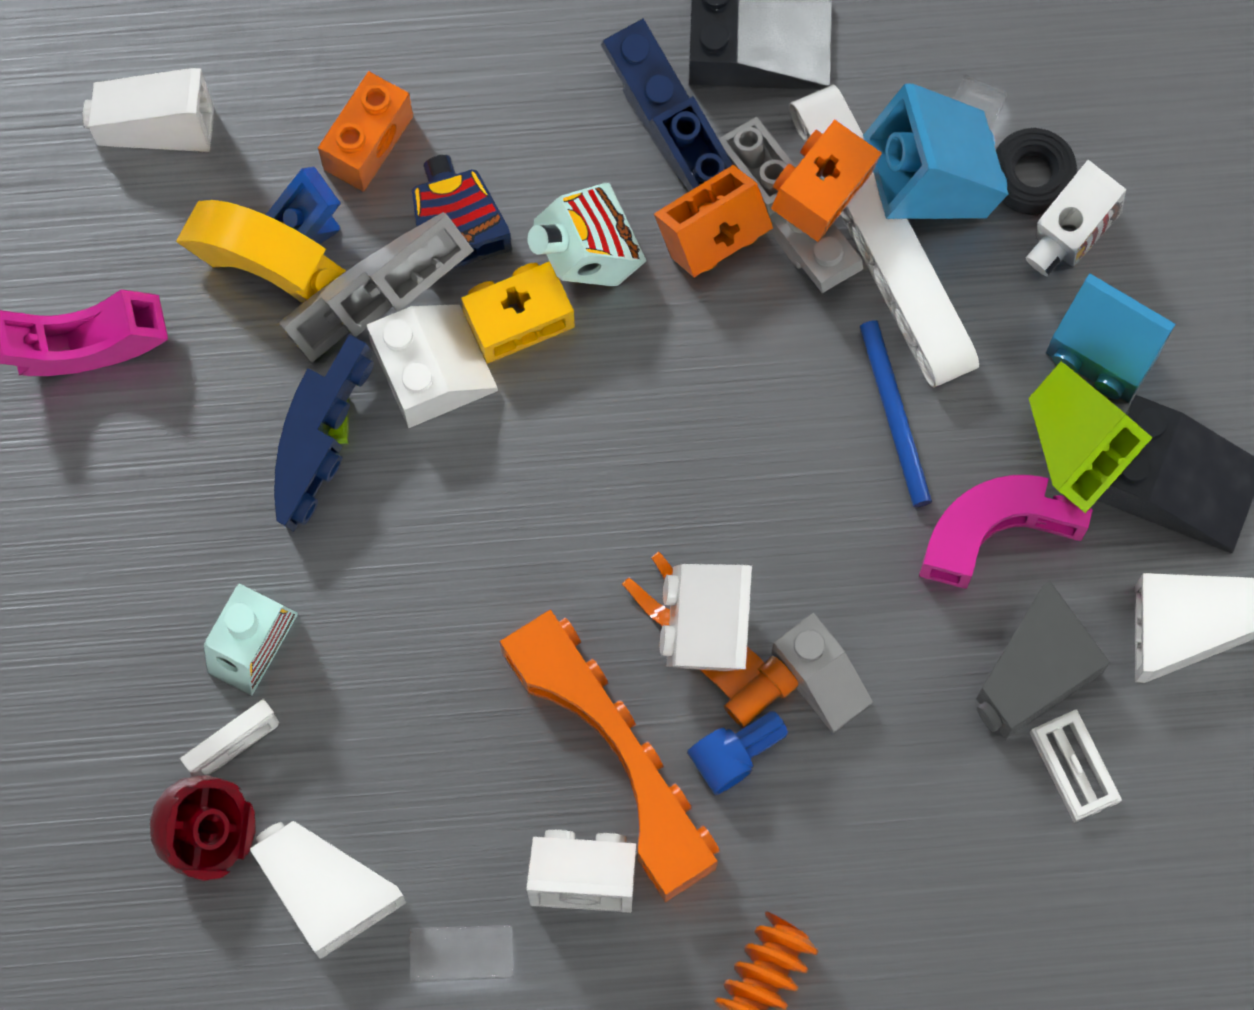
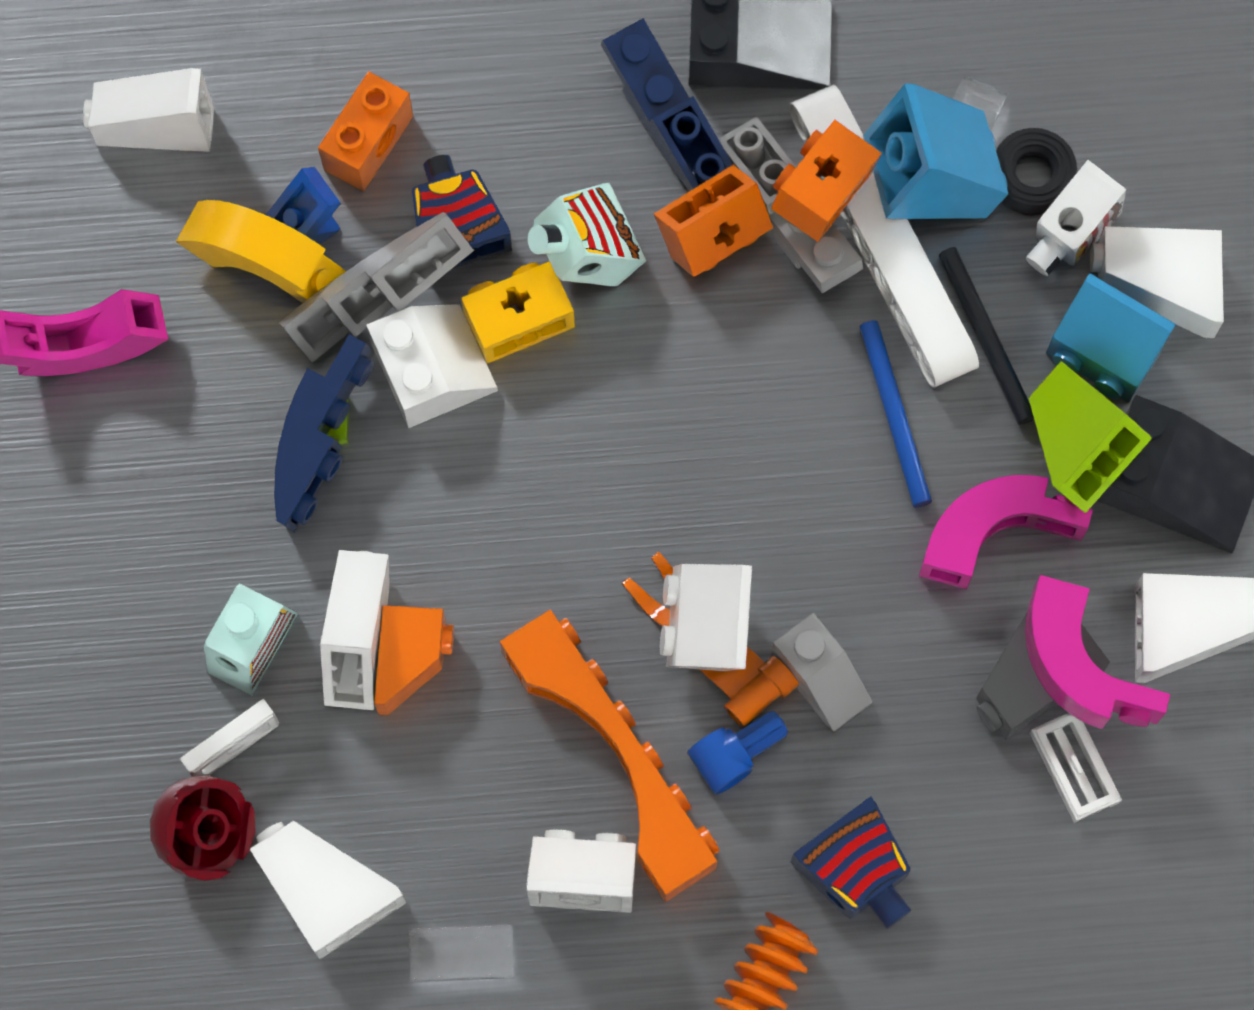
(353, 629): none -> white slope
(409, 652): none -> orange slope
(857, 865): none -> dark blue torso
(987, 335): none -> black bar
(1067, 670): none -> dark pink arch
(1166, 271): none -> white slope

